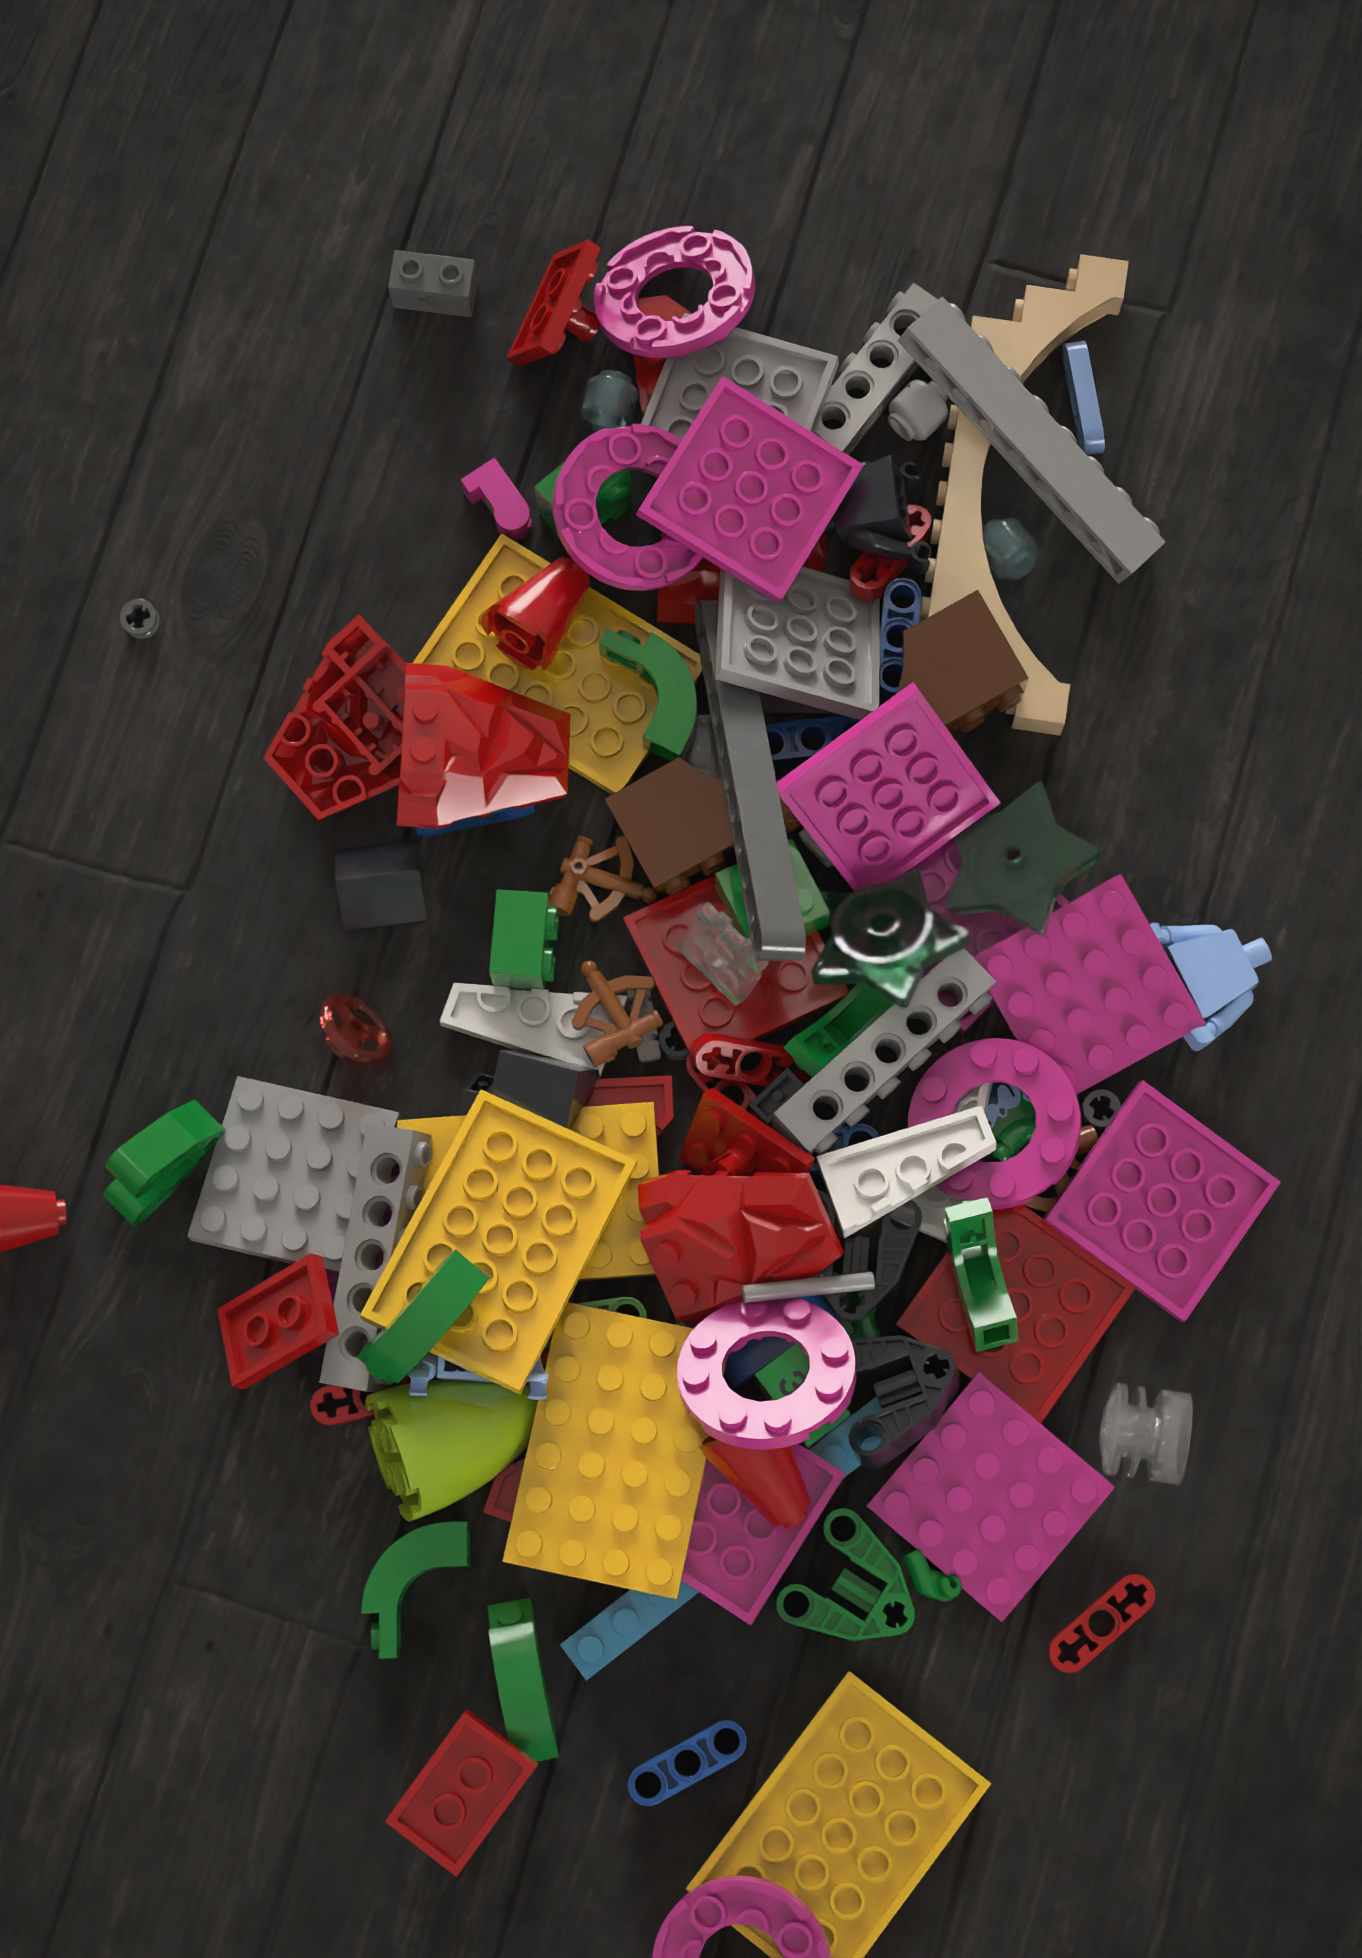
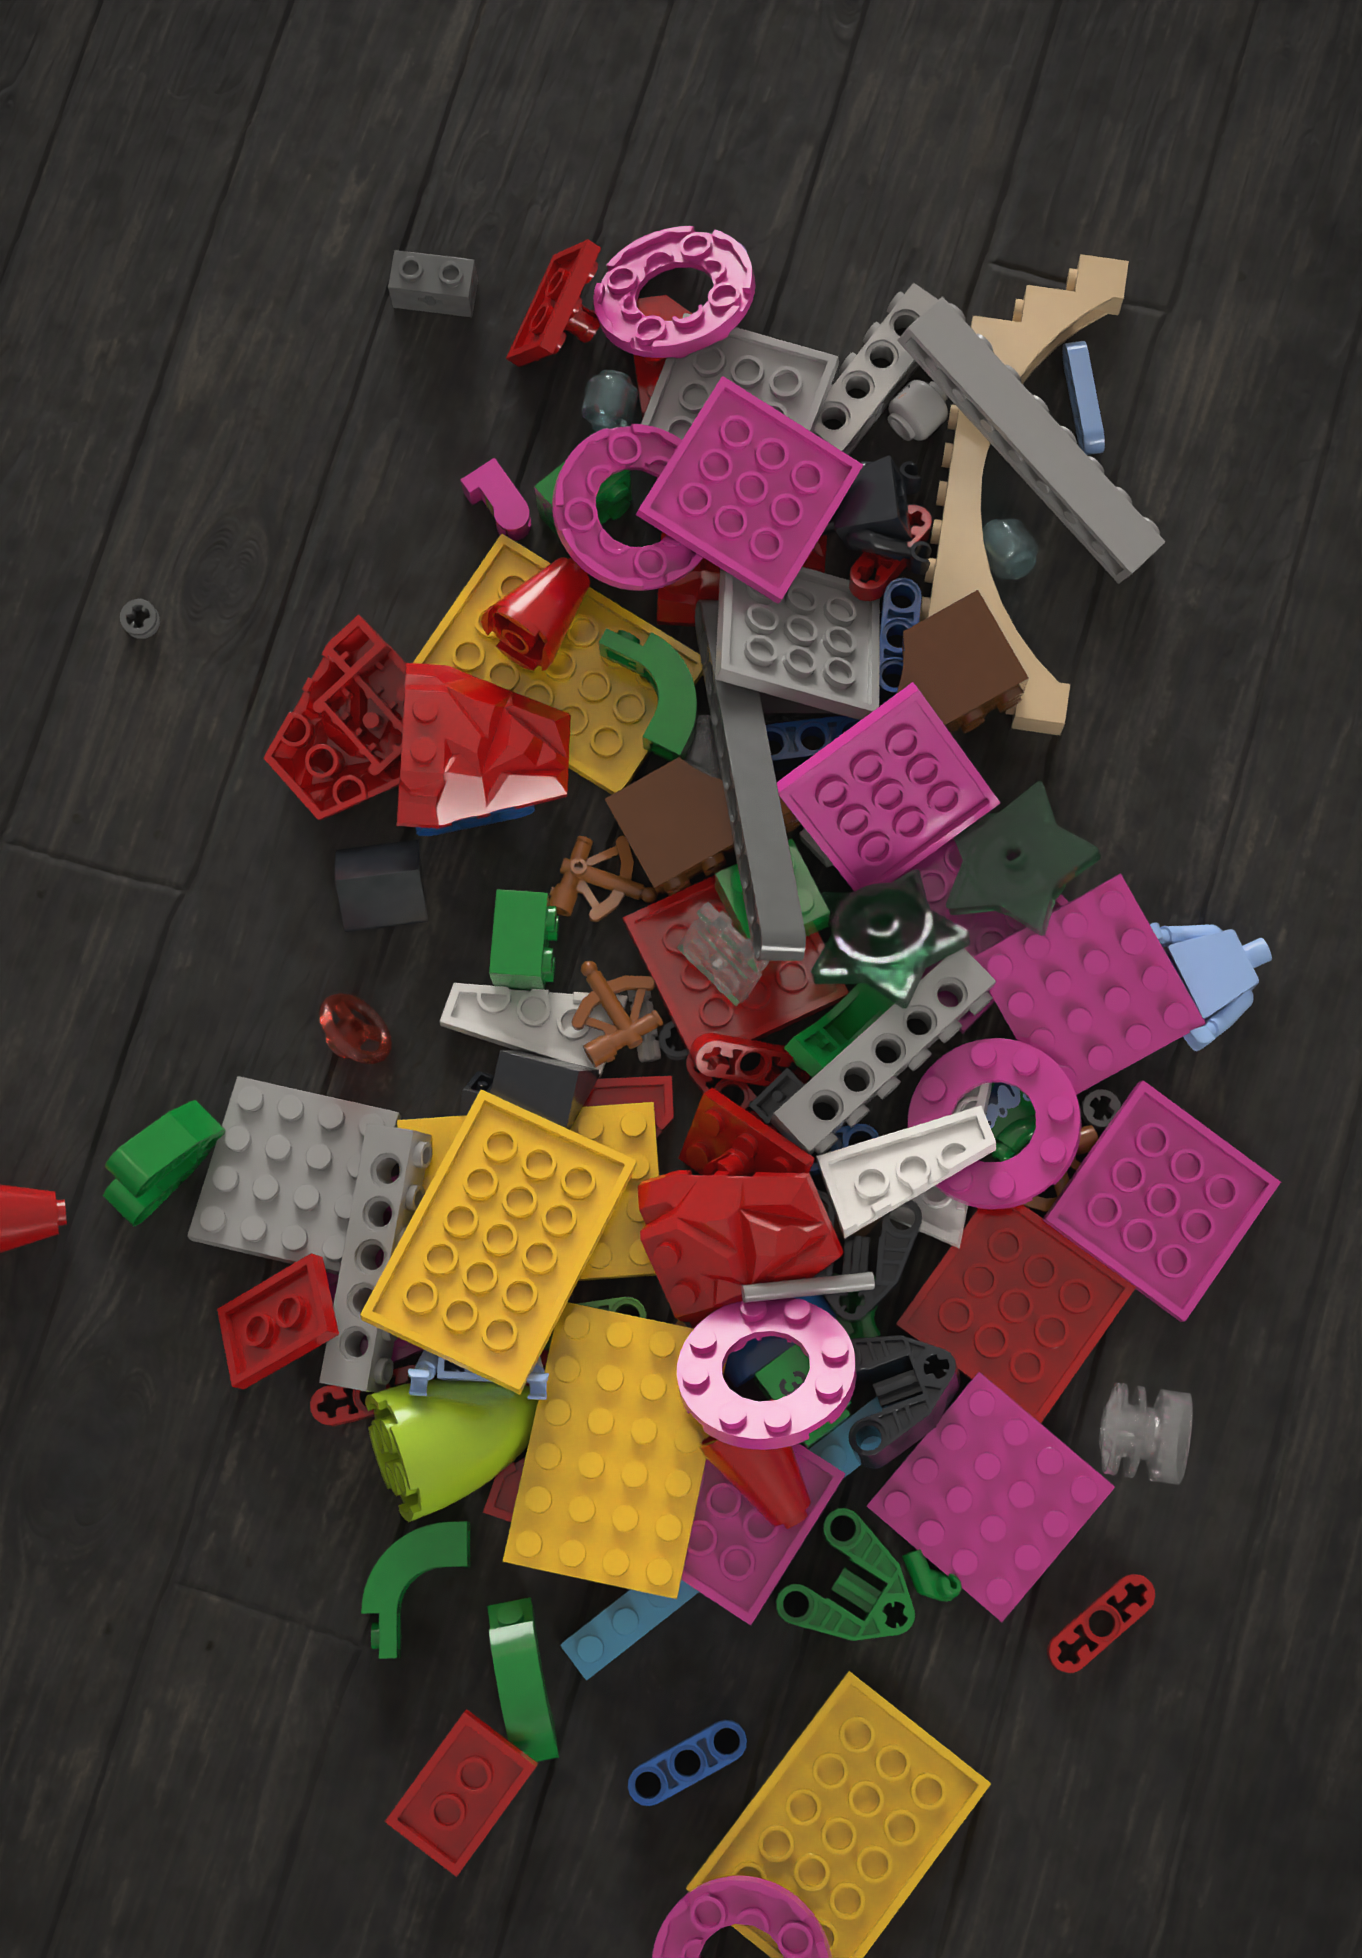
(423, 1319): green arch -> none
(979, 1274): green arch -> none

